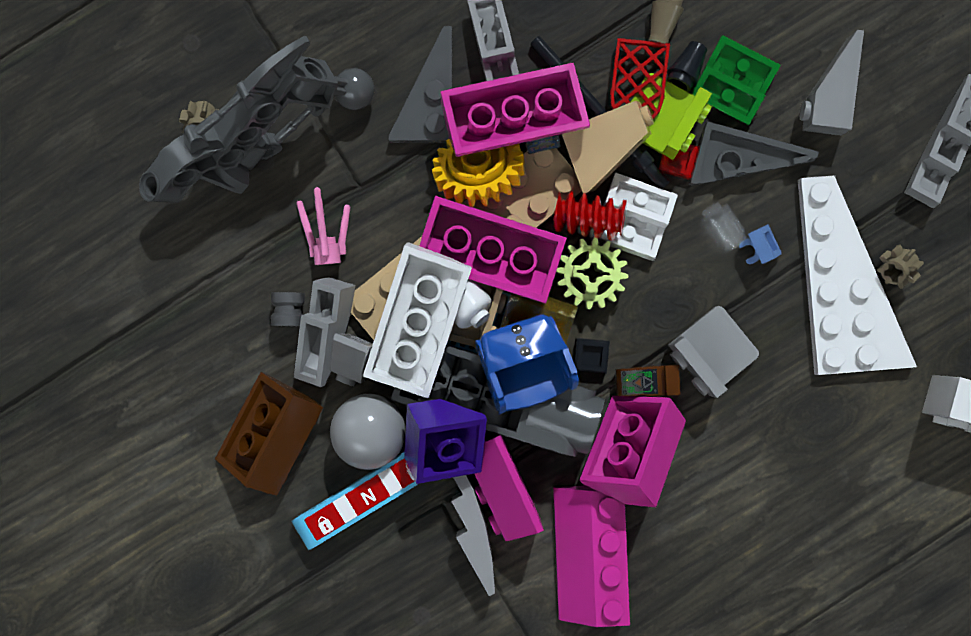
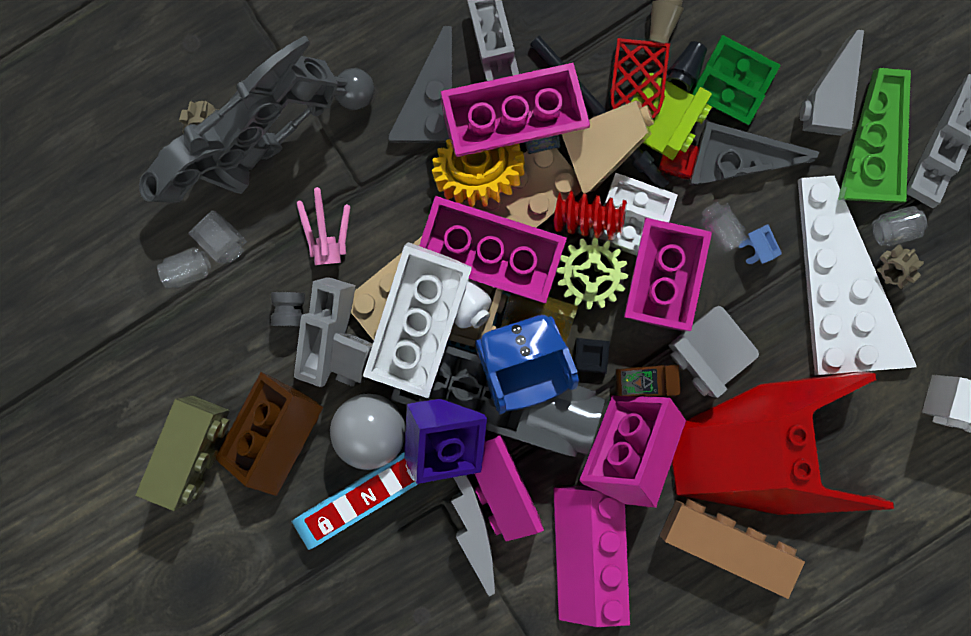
(183, 453): none -> olive brick
(184, 268): none -> clear brick
(218, 238): none -> clear brick
(667, 275): none -> dark pink slope
(731, 548): none -> medium nougat brick
(763, 450): none -> red windscreen
(880, 145): none -> bright green wing
(899, 226): none -> clear brick

